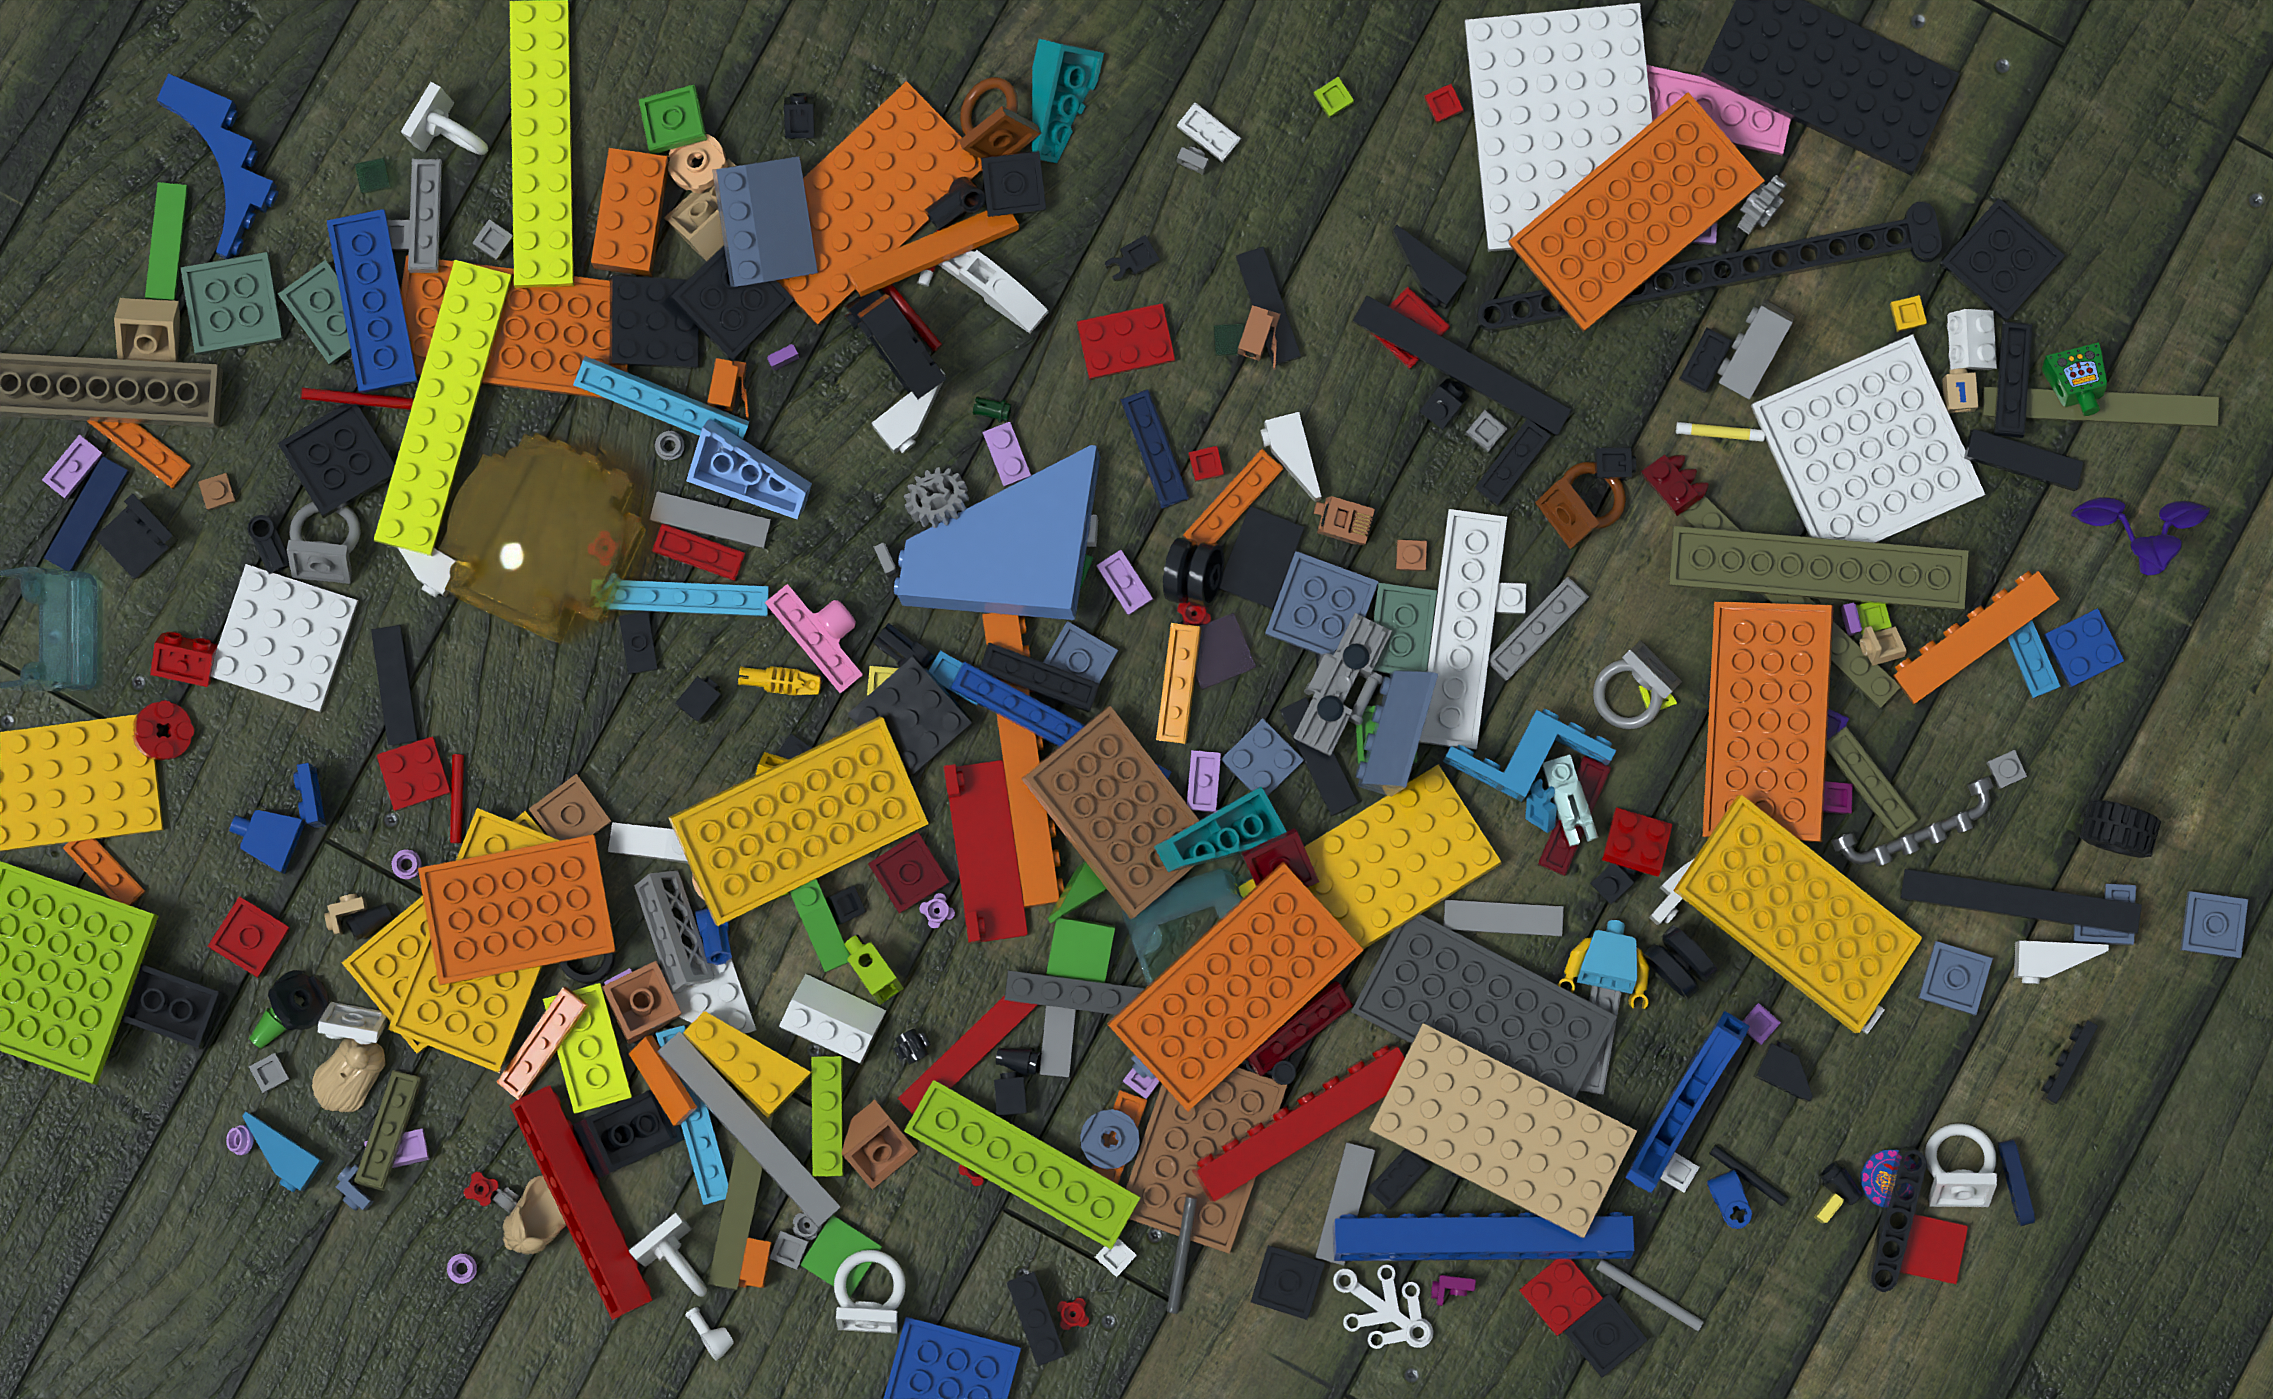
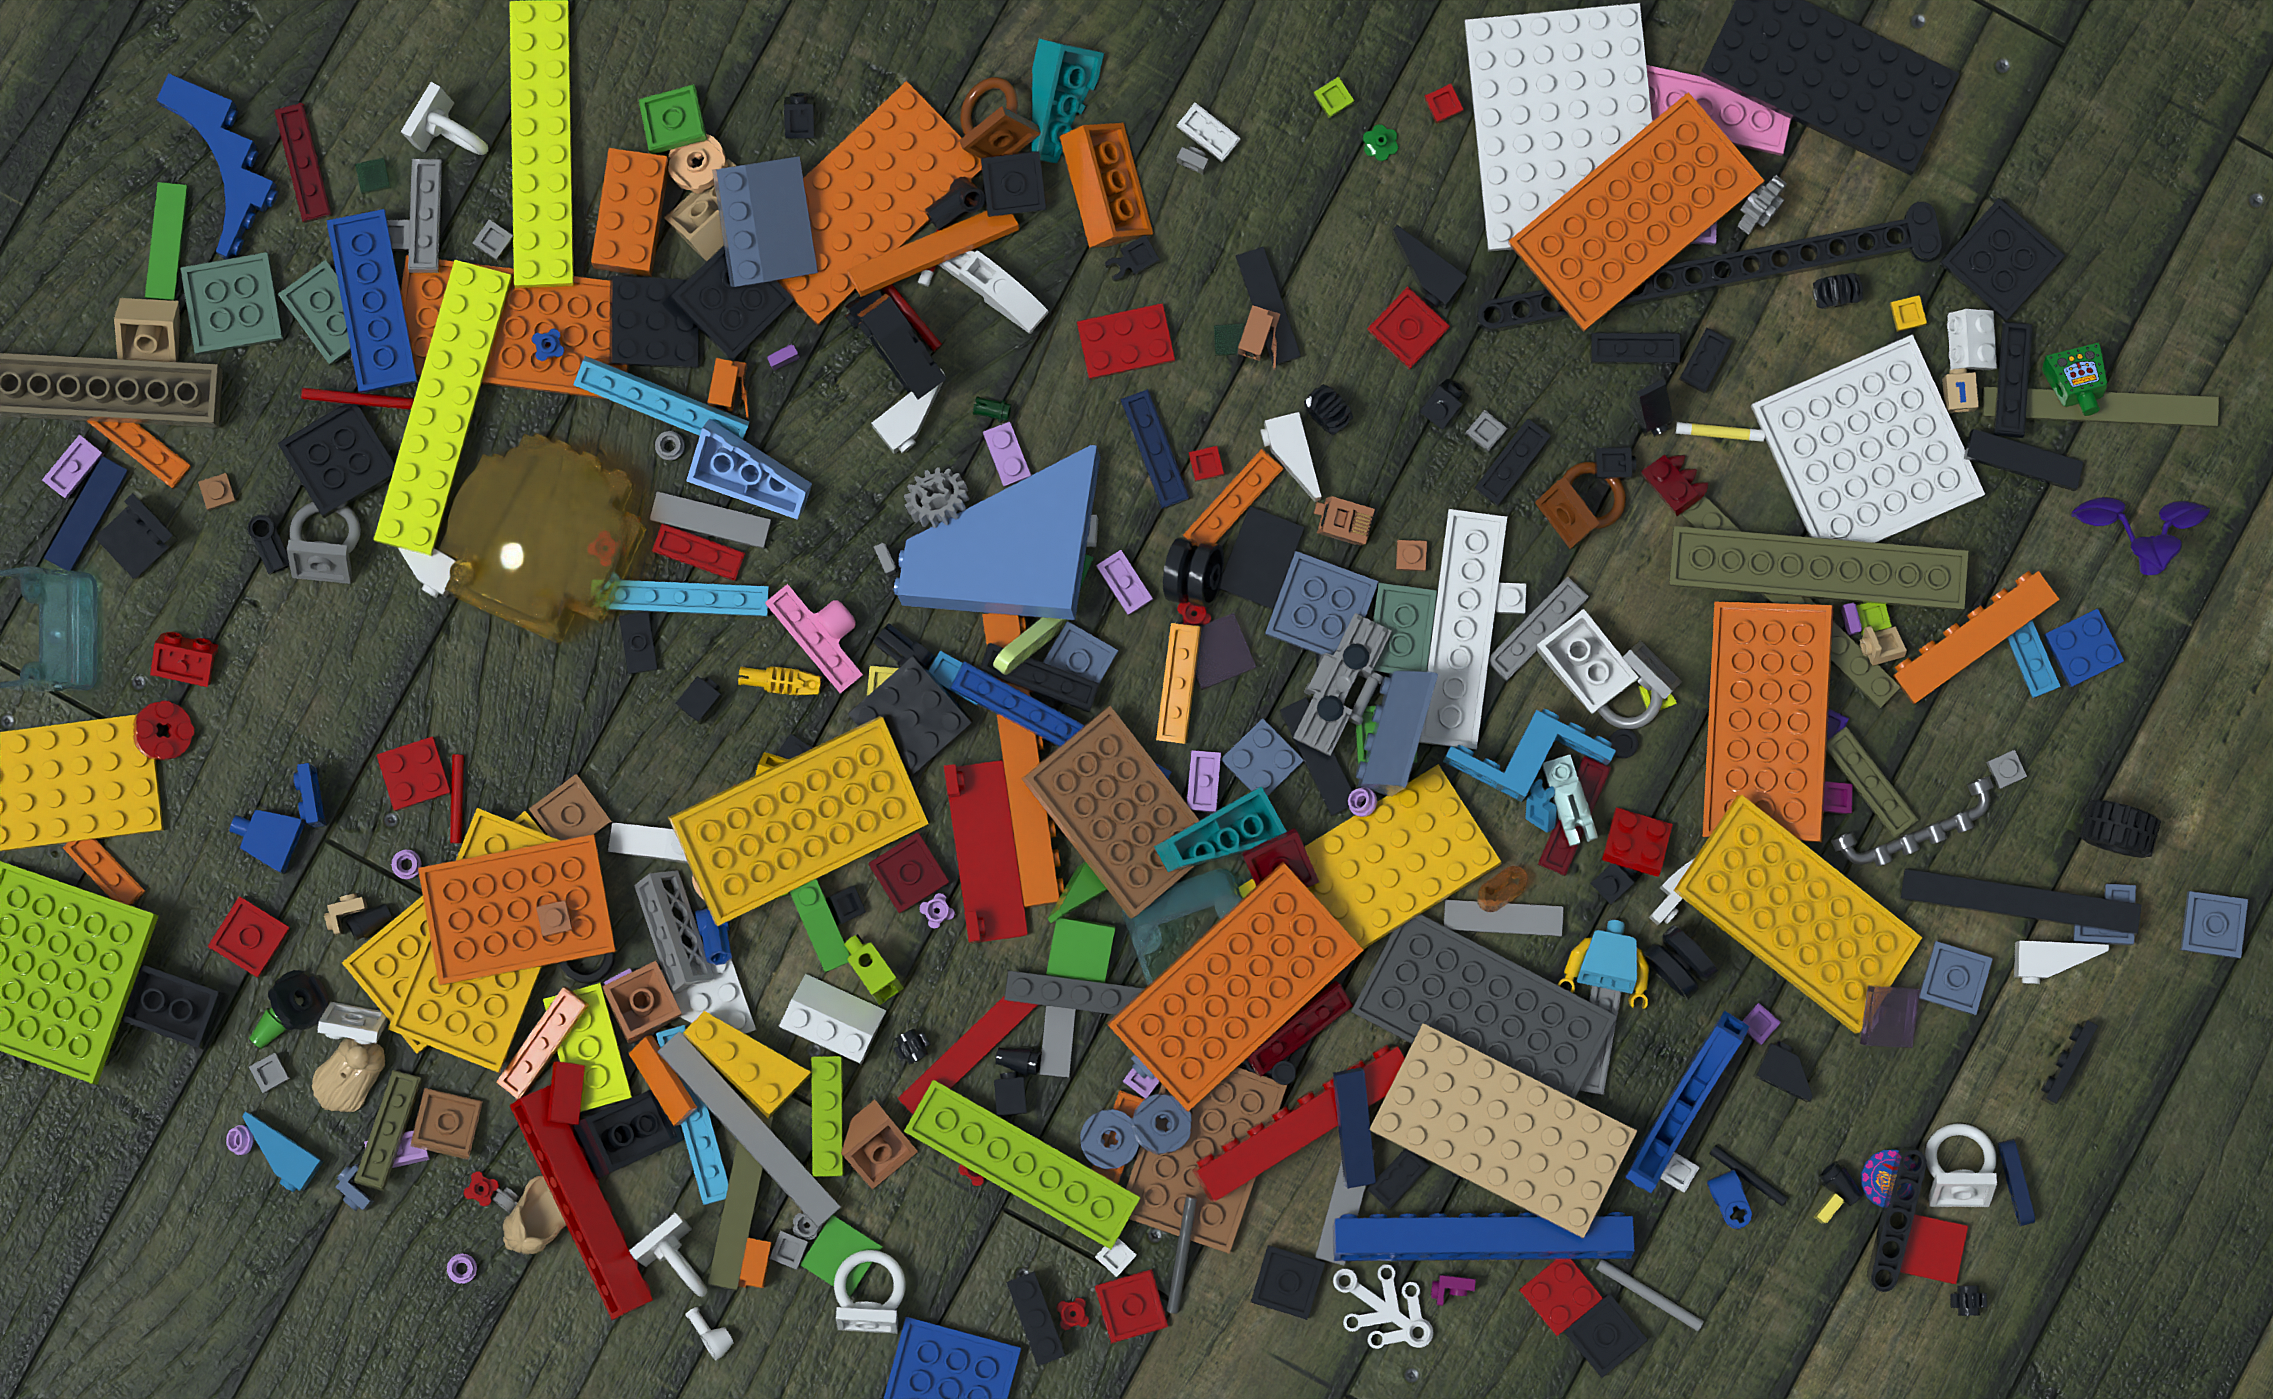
(283, 638): white plate -> none
(303, 163): none -> dark red tile
(394, 685): black tile -> none
(446, 1123): none -> medium nougat tile
(554, 918): none -> nougat plate
(555, 348): none -> blue plate
(566, 1093): none -> red tile
(1028, 643): none -> yellowish green beam
(1106, 184): none -> orange slope
(1131, 1306): none -> red tile
(1157, 1140): none -> sand blue plate
(1328, 409): none -> black gear
(1354, 1127): none -> dark blue tile
(1355, 800): none -> lavender plate
(1375, 148): none -> green plant
(1461, 365): black tile -> none
(1505, 894): none -> clear orange beam
(1586, 662): none -> white slope
(1624, 743): none -> black tile
(1635, 348): none -> black plate
(1652, 409): none -> black slope
(1755, 348): light grey wedge -> none
(1837, 290): none -> black gear
(1890, 1016): none -> clear purple tile
(1968, 1300): none -> black gear

